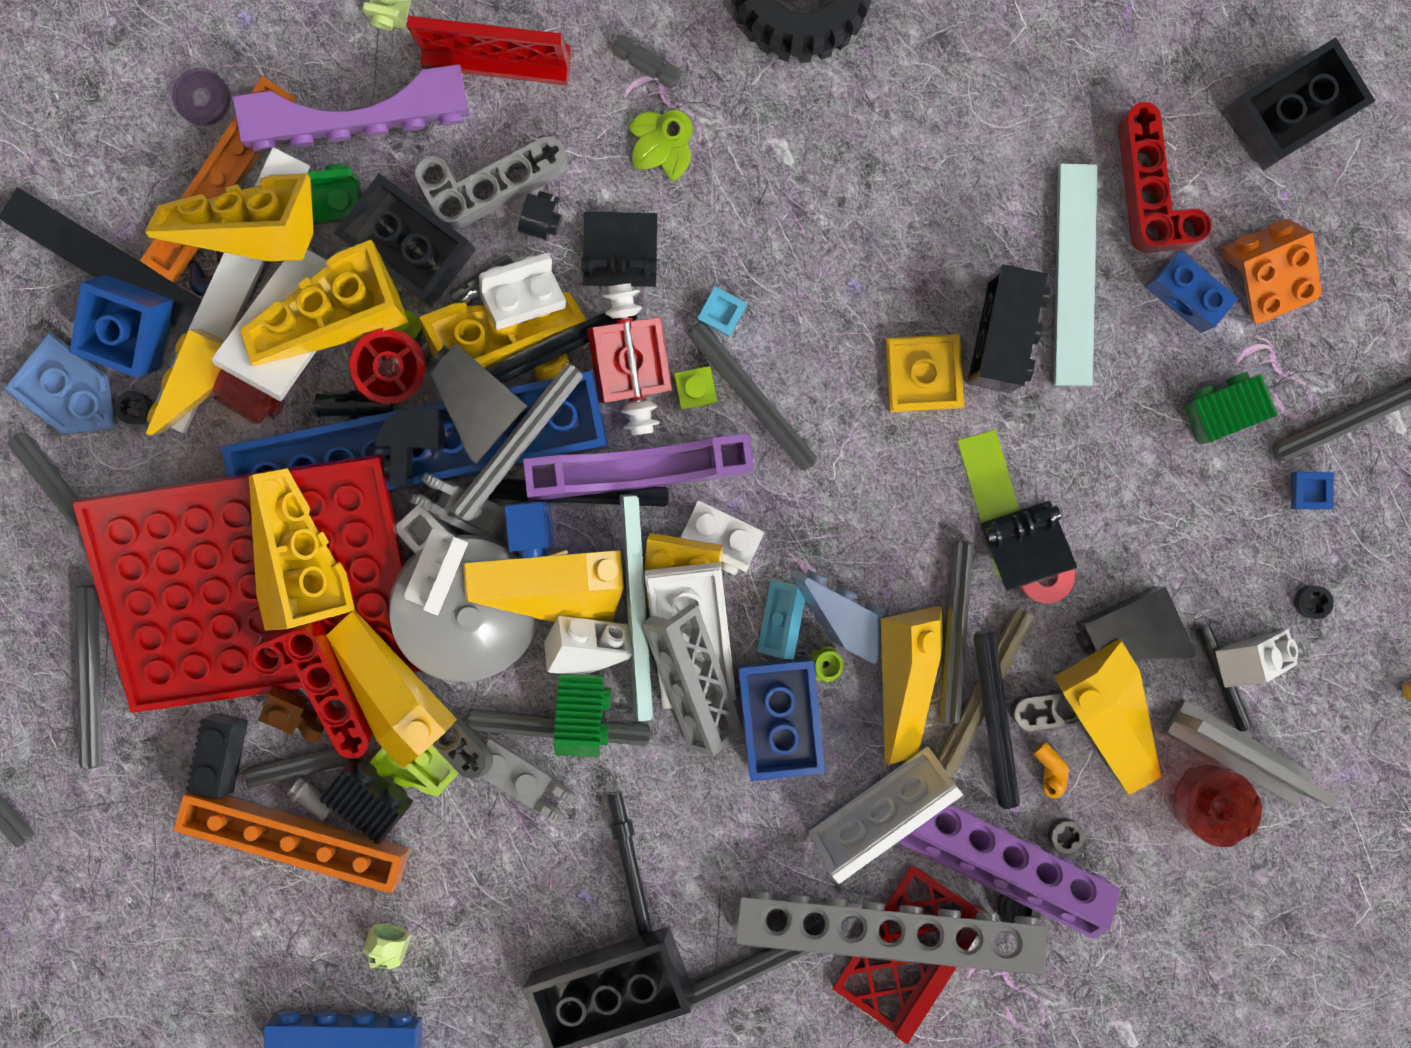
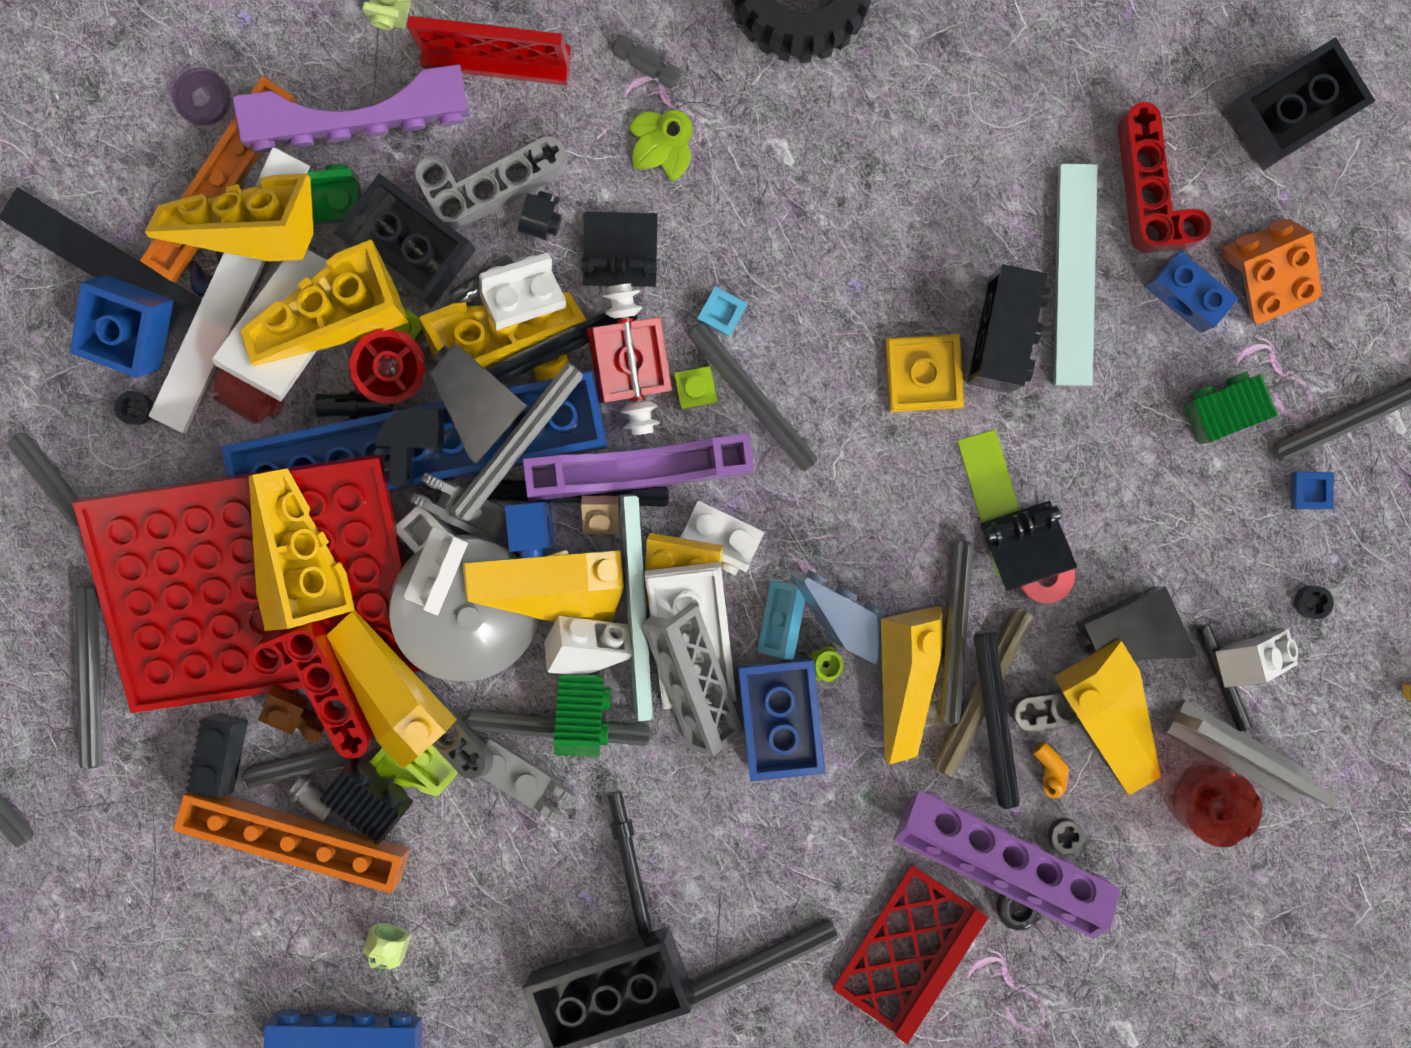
(63, 388): medium blue tile -> none
(187, 382): yellow slope -> none
(600, 515): none -> tan plate
(884, 814): white tile -> none
(1027, 958): light grey brick -> none

